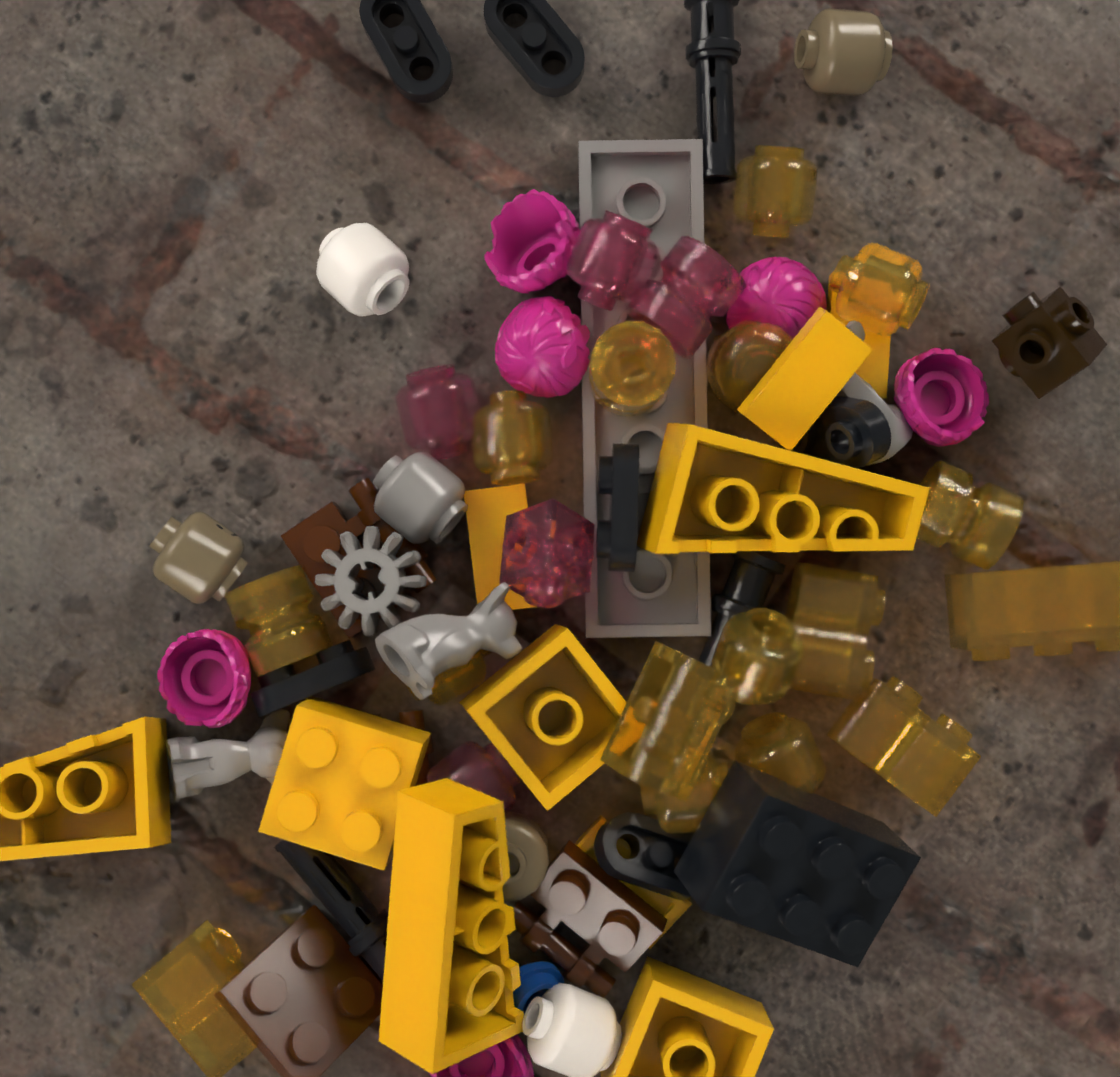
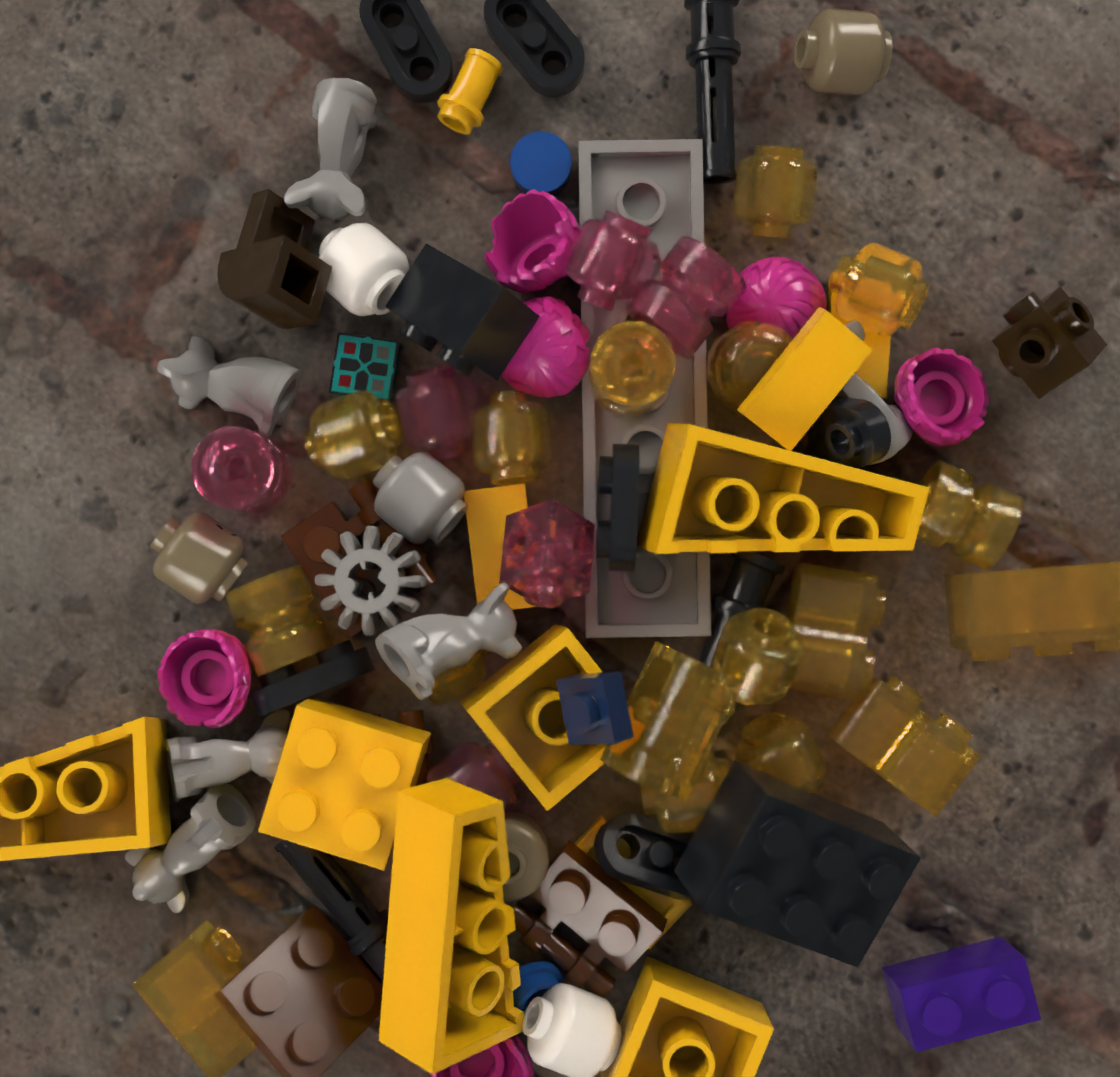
(216, 823): none -> light grey animal
(240, 470): none -> clear pink wheel
(247, 386): none -> light grey animal
(272, 267): none -> dark brown brick
(343, 117): none -> light grey animal
(353, 434): none -> clear yellow head
(365, 365): none -> tile
(462, 311): none -> black brick
(463, 104): none -> yellow pin
(541, 163): none -> blue tile
(595, 708): none -> dark blue plate
(961, 993): none -> dark purple brick

